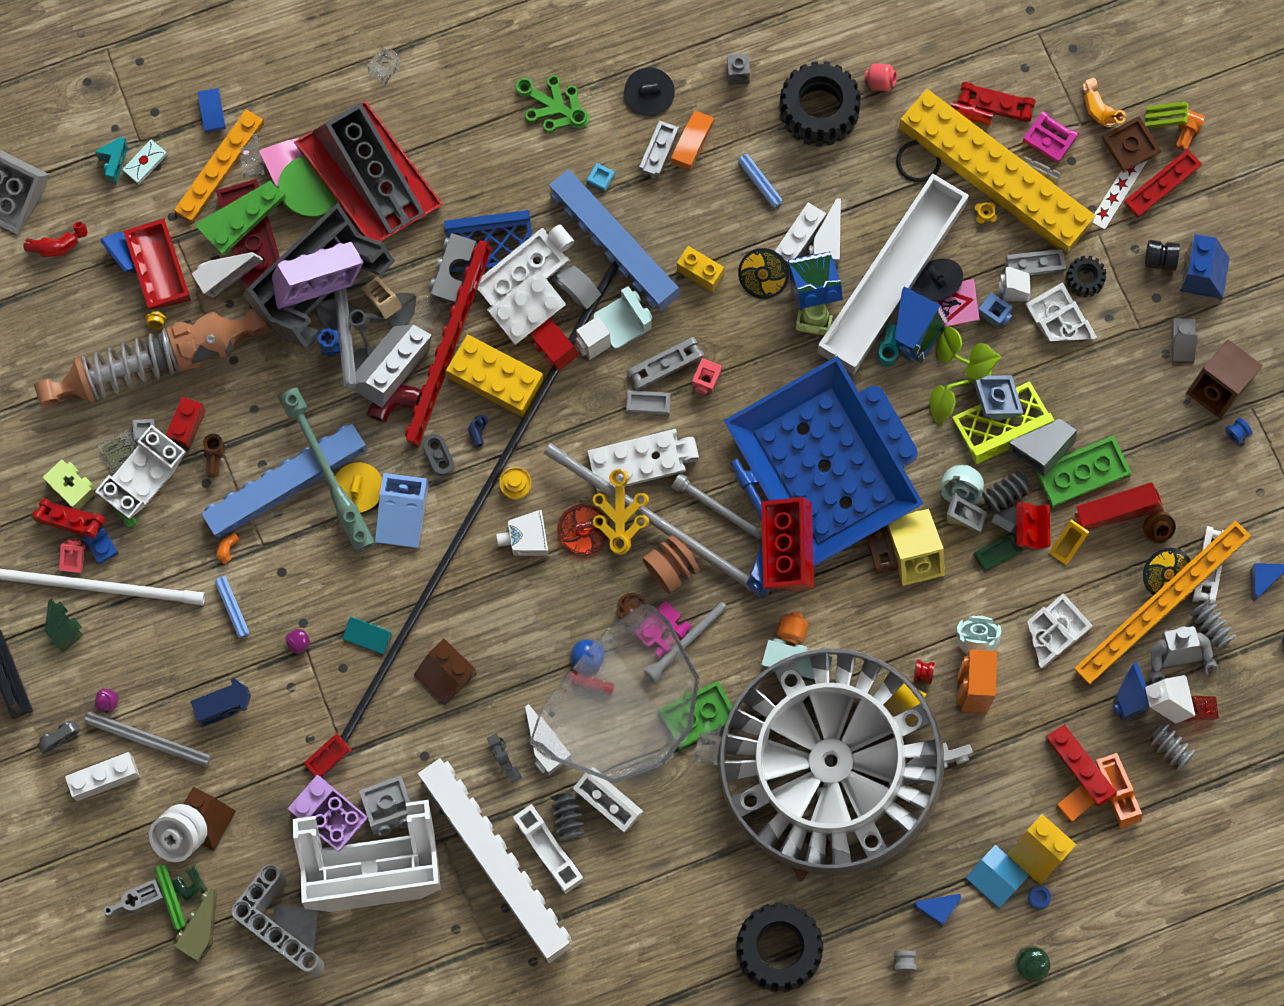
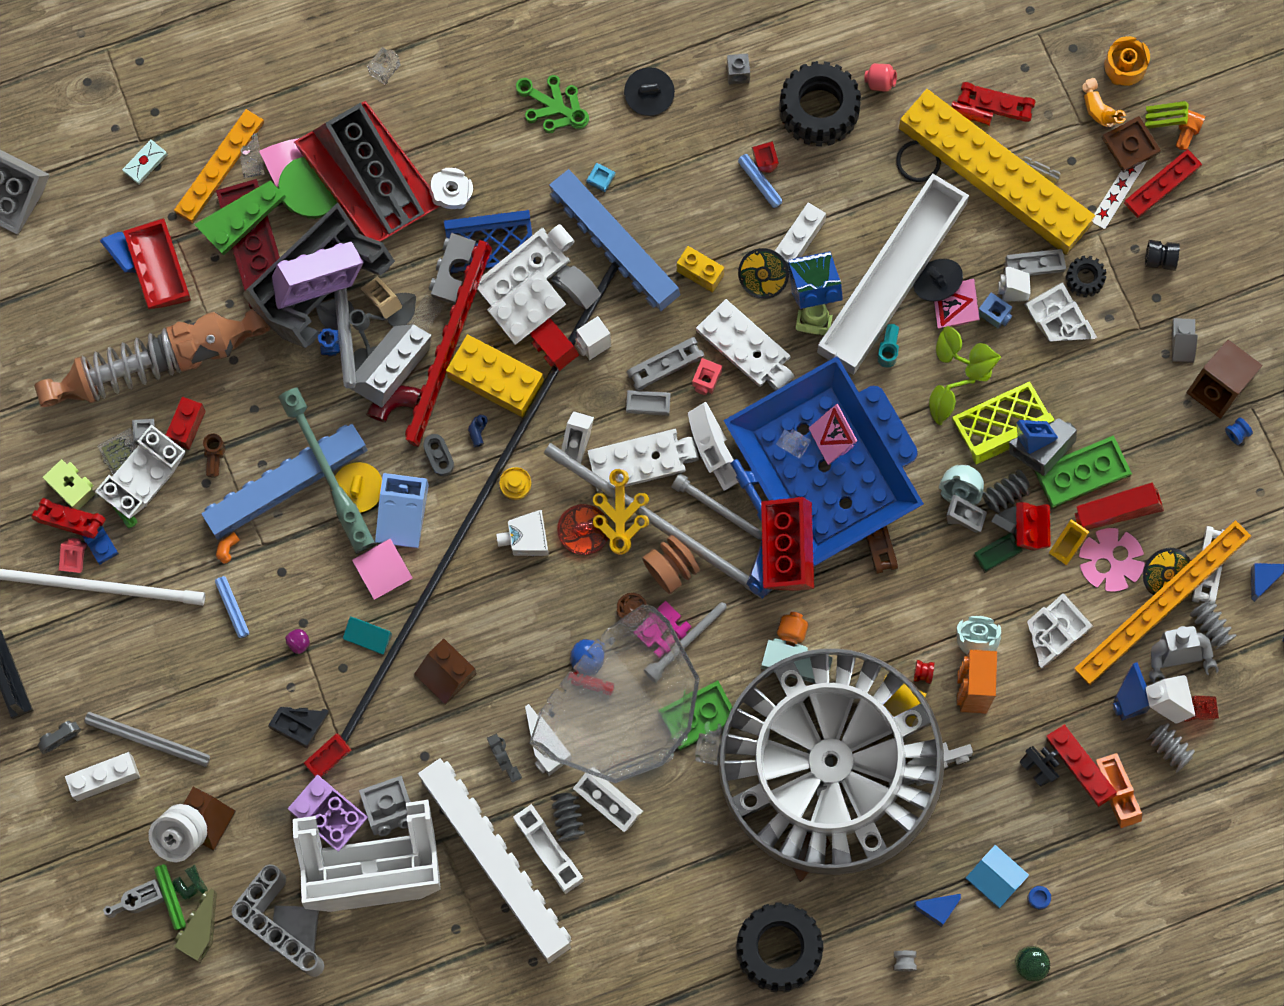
(56, 247): red arm -> none
(60, 628): clear green slope -> none
(106, 700): magenta piece -> none
(115, 155): teal slope -> none
(155, 320): yellow plate -> none
(211, 110): blue slope -> none
(221, 273): white slope -> none
(221, 703): dark blue piece -> none
(298, 724): none -> black wing
(382, 569): none -> bright pink slope
(445, 198): none -> white plate
(577, 435): none -> white slope
(625, 318): light aqua bracket -> none
(658, 149): hinge -> none
(692, 140): orange slope -> none
(711, 445): none -> white slope
(738, 341): none -> white hinge
(765, 157): none -> red plate
(793, 442): none -> clear brick
(828, 236): white slope -> none
(833, 434): none -> bright pink piece
(917, 547): light yellow slope -> none
(918, 325): blue slope -> none
(981, 208): yellow plate -> none
(998, 397): sand blue slope -> none
(1035, 434): none -> blue slope
(1041, 849): yellow slope -> none
(1047, 772): none -> black hips
(1048, 142): dark pink plate -> none
(1075, 803): orange tile -> none
(1115, 577): none -> bright pink piece
(1136, 63): none -> light orange brick
(1159, 527): reddish brown plate -> none
(1205, 267): blue slope -> none

